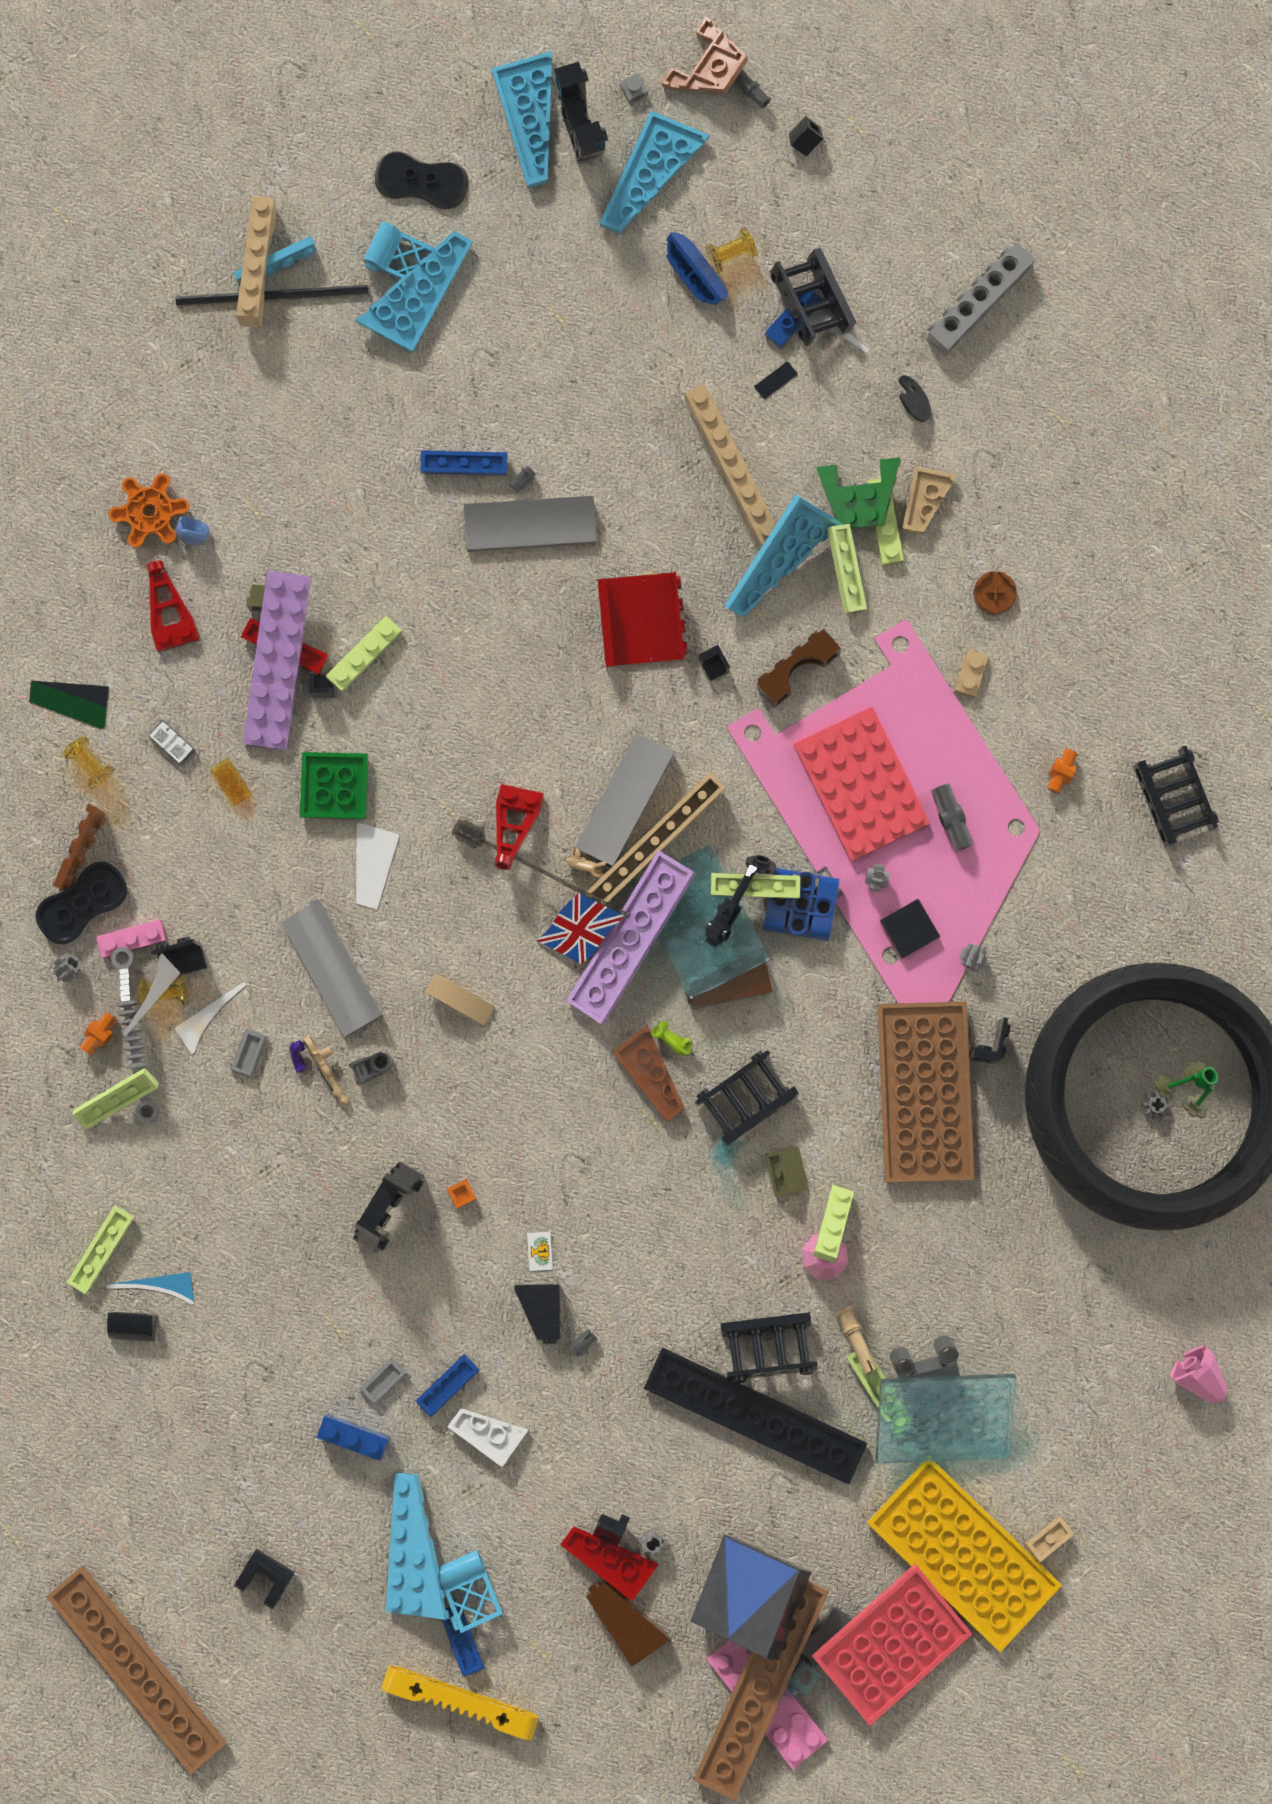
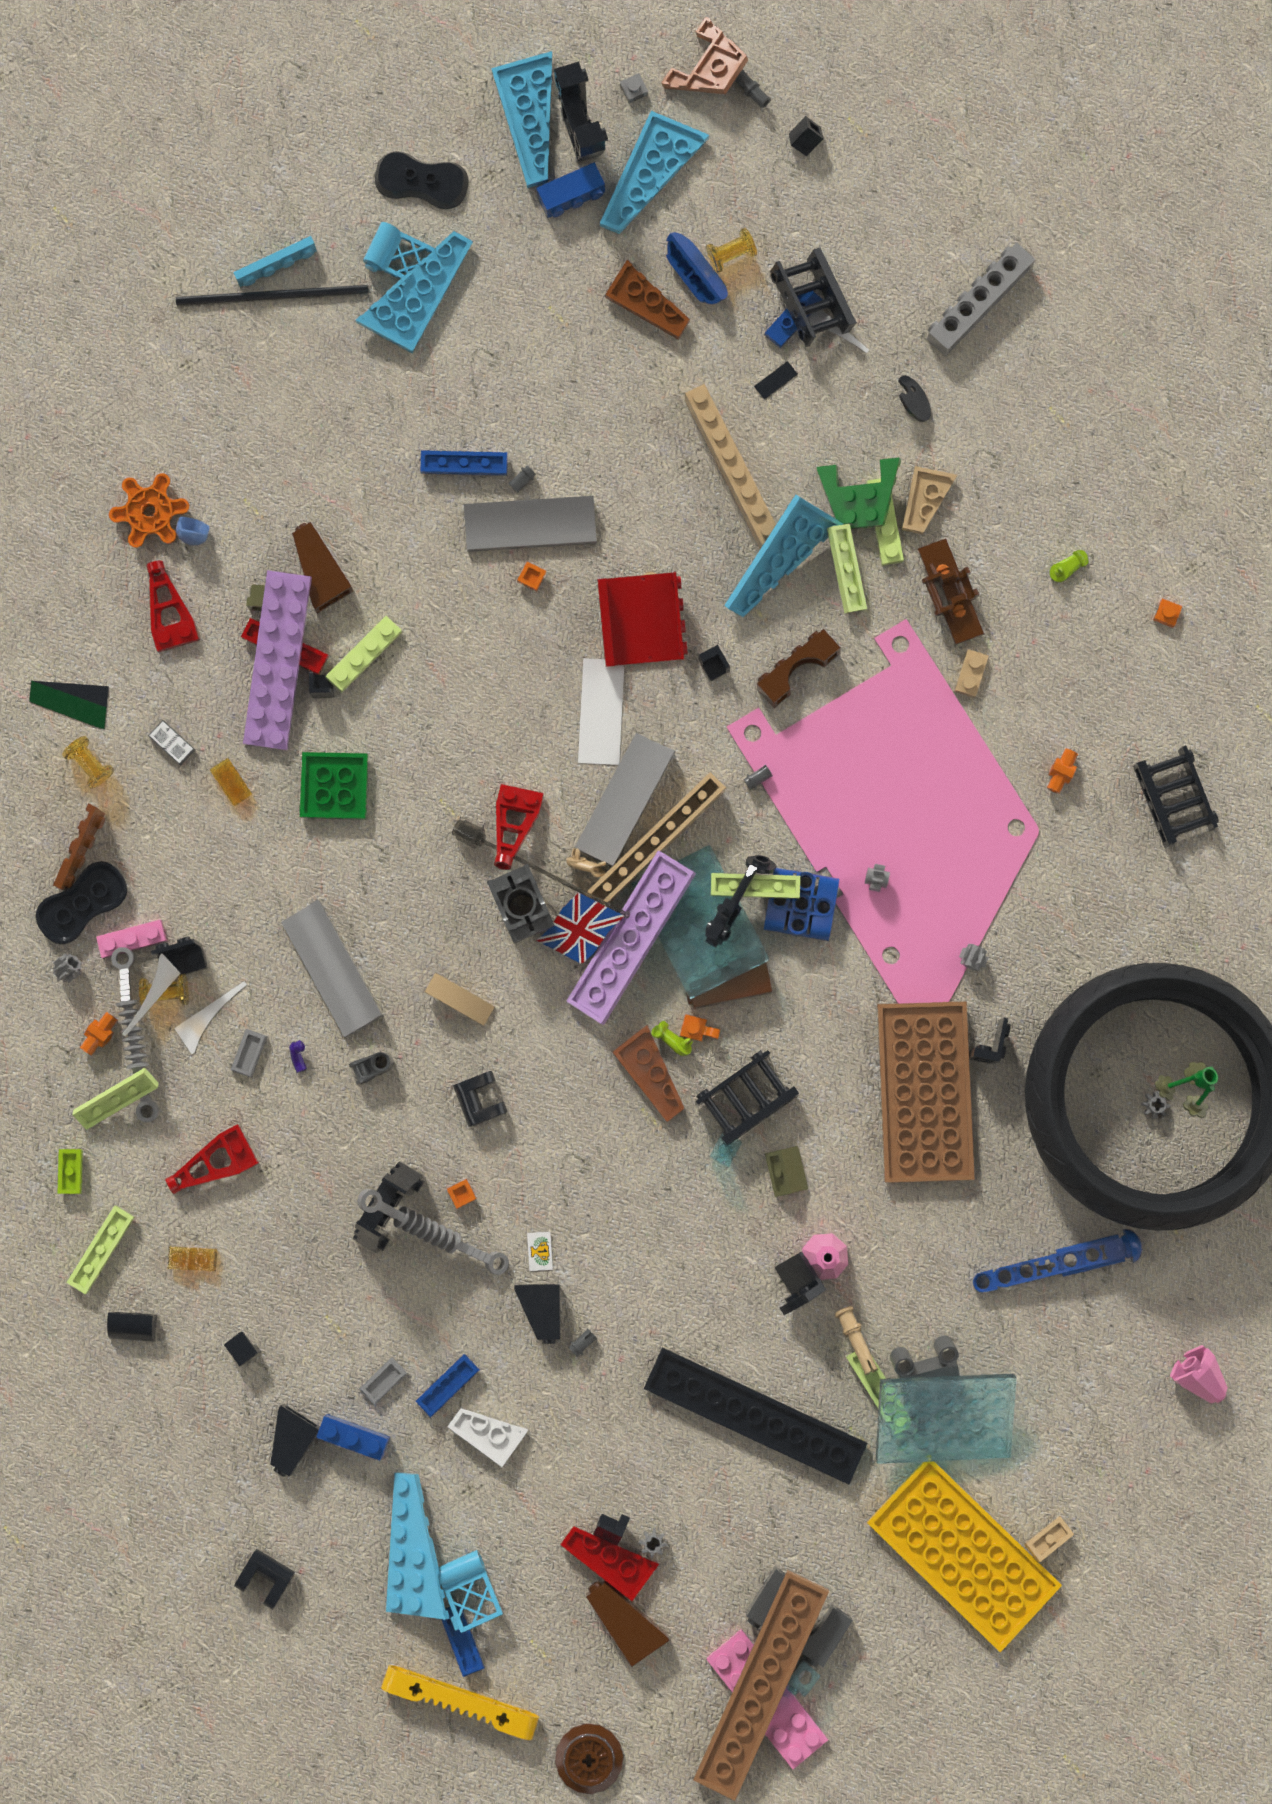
(70, 1171): none -> lime plate
(137, 1669): medium nougat plate -> none
(175, 1284): dark azure sticker -> none
(192, 1258): none -> clear yellow slope
(238, 1149): none -> red plate
(241, 1348): none -> black panel
(252, 285): tan arch -> none
(291, 1440): none -> black slope
(324, 1068): tan piece -> none
(327, 580): none -> reddish brown slope
(373, 861): white sticker -> none
(431, 1231): none -> light grey piece
(470, 1101): none -> black connector
(514, 884): none -> dark grey piece
(531, 576): none -> orange plate
(571, 190): none -> blue brick
(600, 713): none -> white sticker
(601, 1745): none -> reddish brown piece
(641, 298): none -> dark orange wing
(696, 1027): none -> orange plate
(750, 1597): black tile -> none
(757, 777): none -> dark grey pin
(777, 1326): black fence -> none
(800, 1282): none -> black bracket
(833, 1224): yellowish green plate -> none
(861, 784): coral plate -> none
(892, 1644): coral plate -> none
(909, 928): black tile -> none
(952, 817): dark grey piece -> none
(956, 587): none -> reddish brown piece
(994, 592): dark orange tile -> none
(1064, 569): none -> lime piece
(1114, 1249): none -> blue piece
(1167, 613): none -> orange plate

